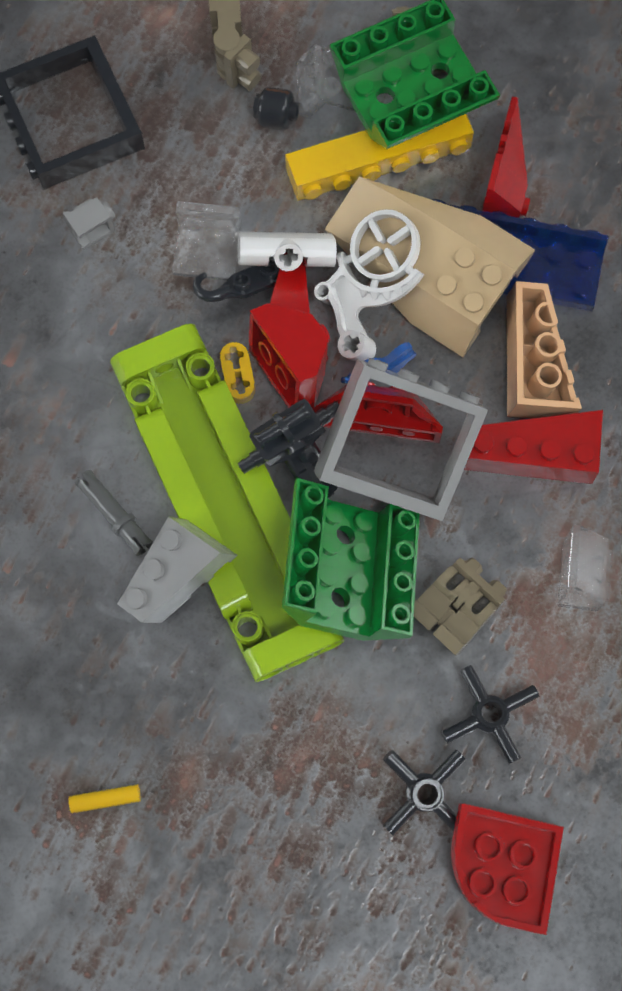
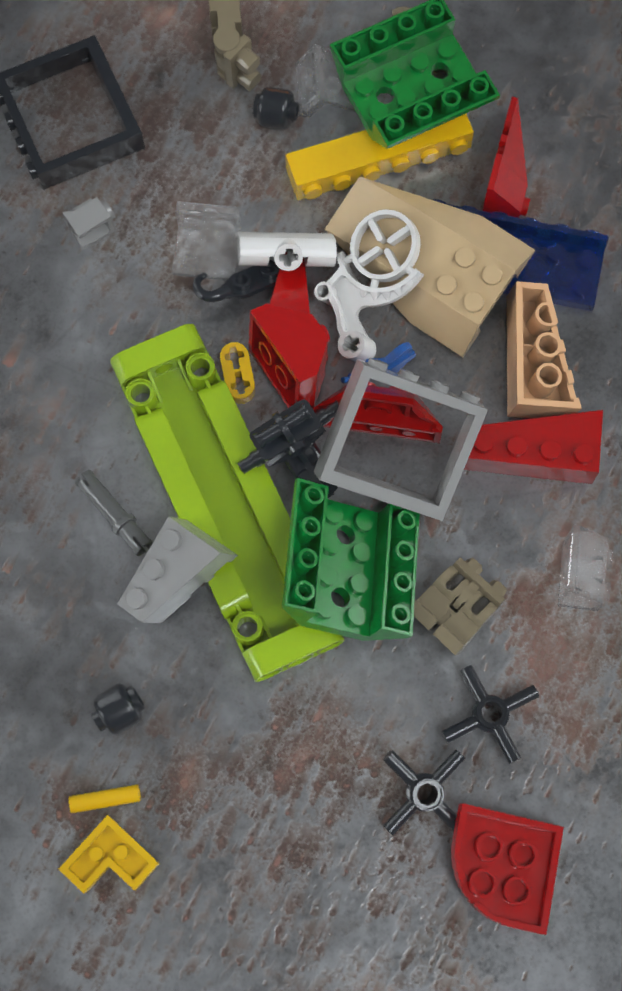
(108, 848): none -> yellow plate
(118, 709): none -> black head

